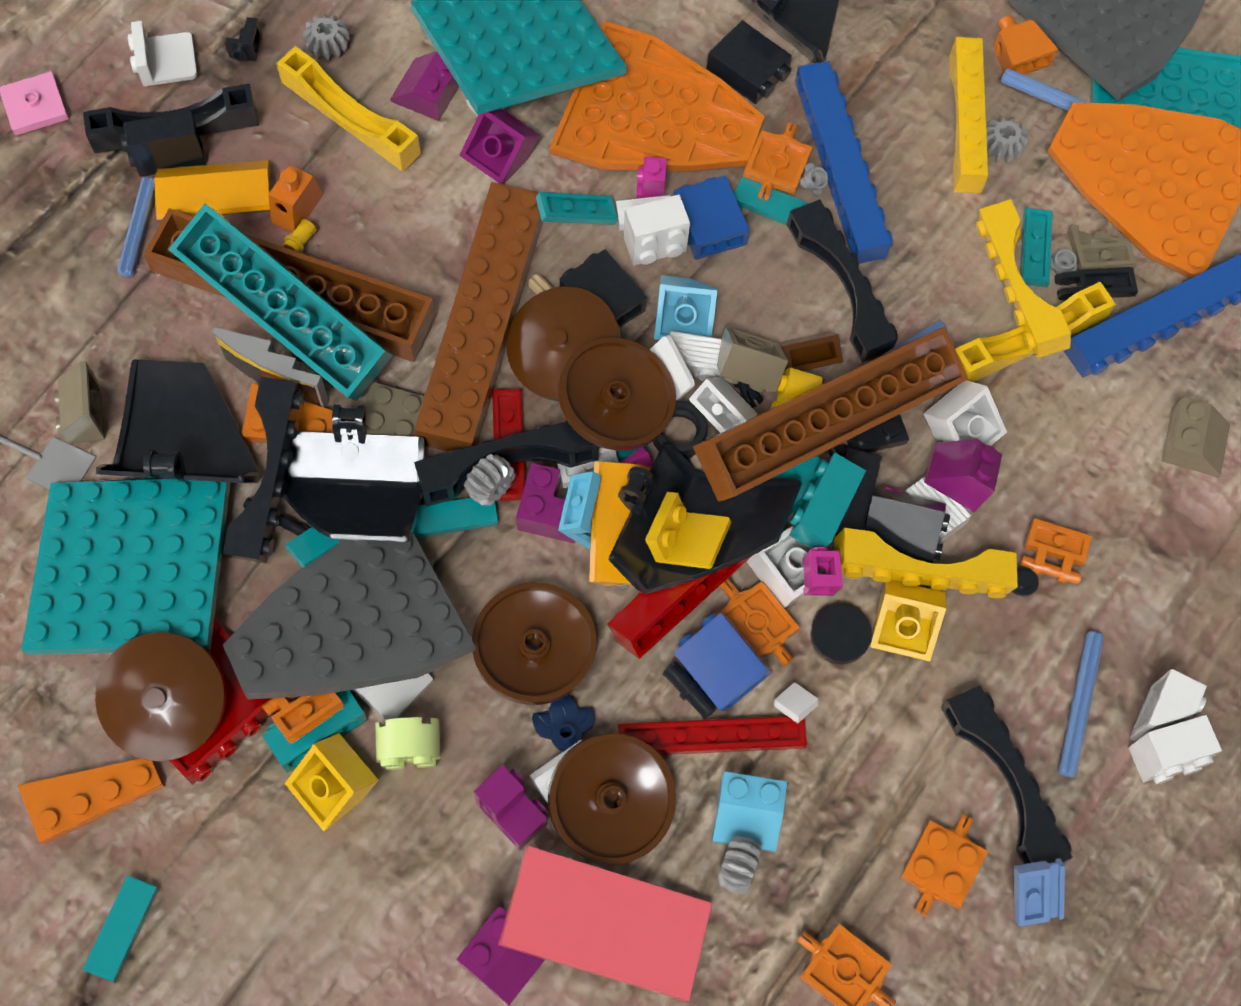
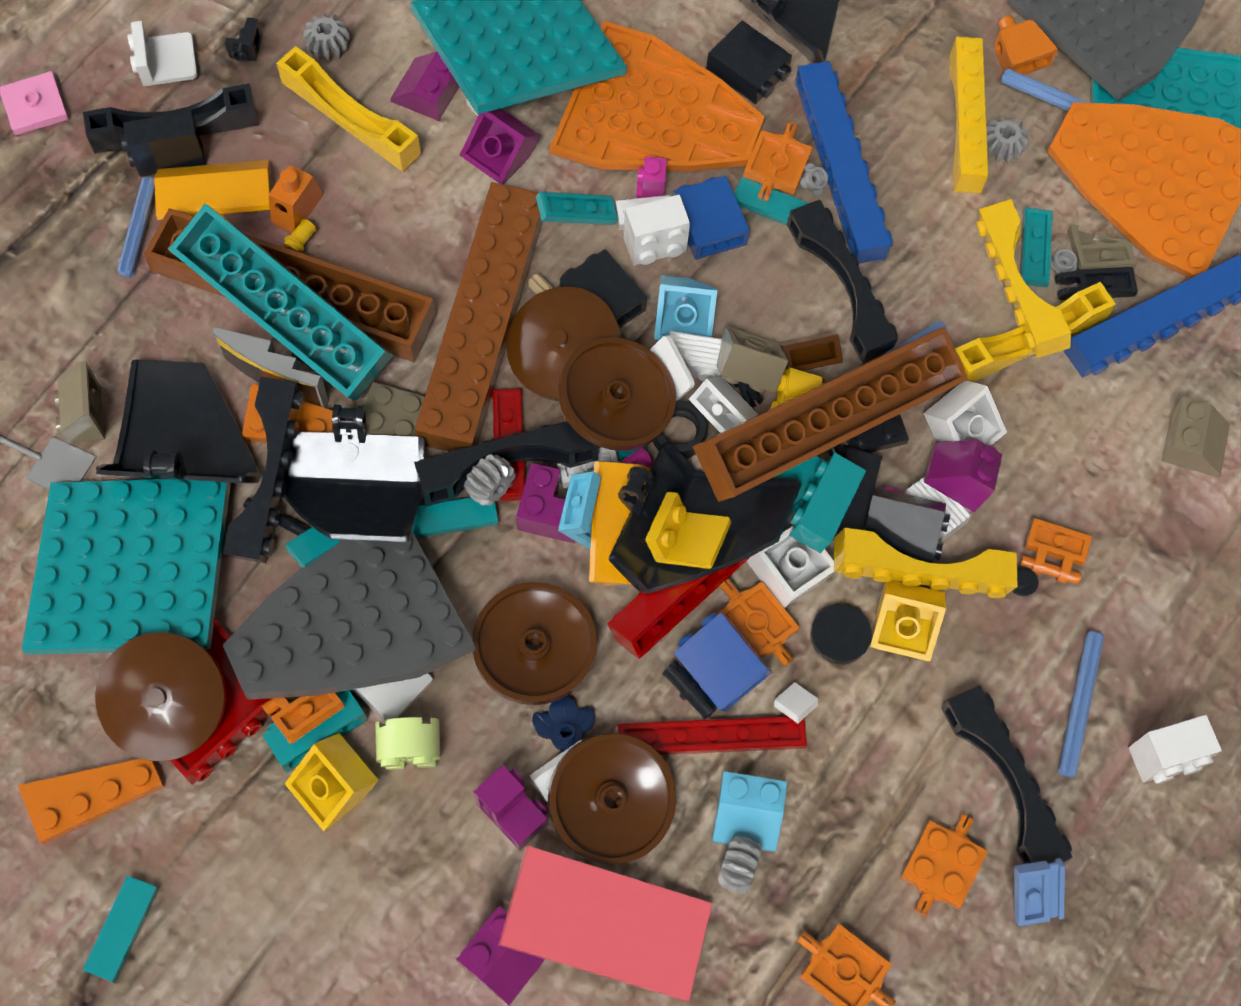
(829, 564): dark pink brick -> none
(1169, 702): white slope -> none

